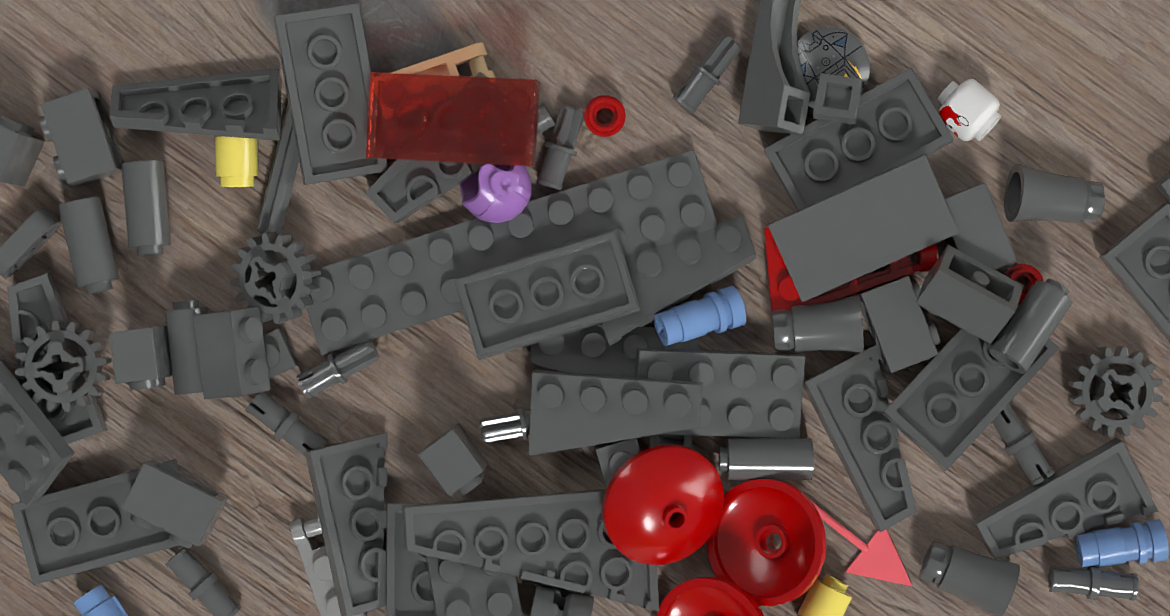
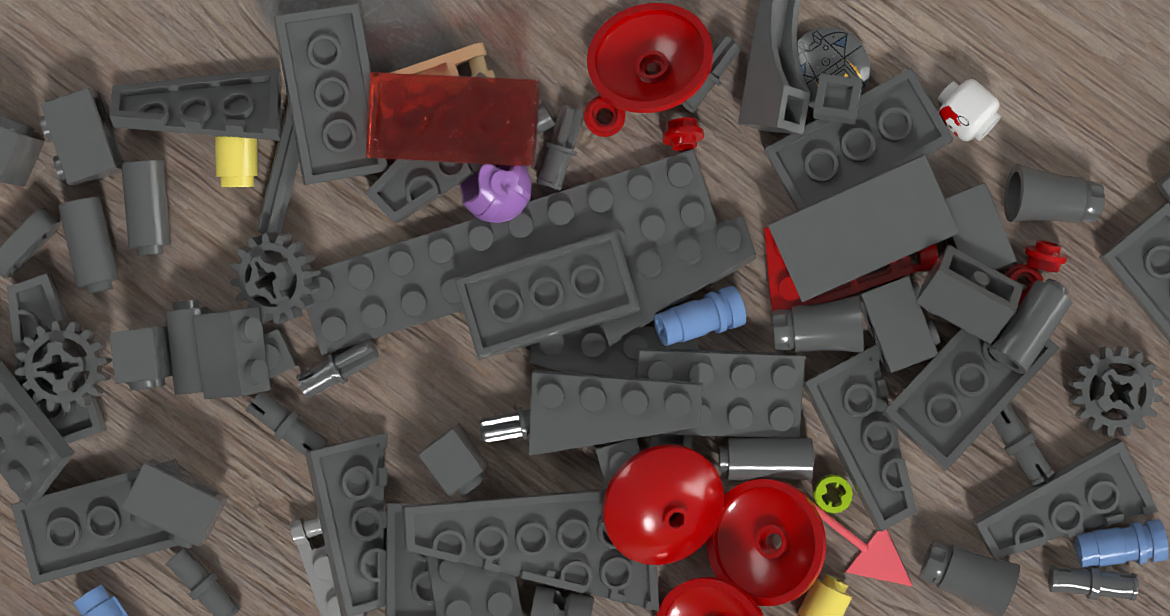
(649, 41): none -> red dish
(682, 134): none -> red plate
(844, 497): none -> lime bush
(1045, 256): none -> red plate

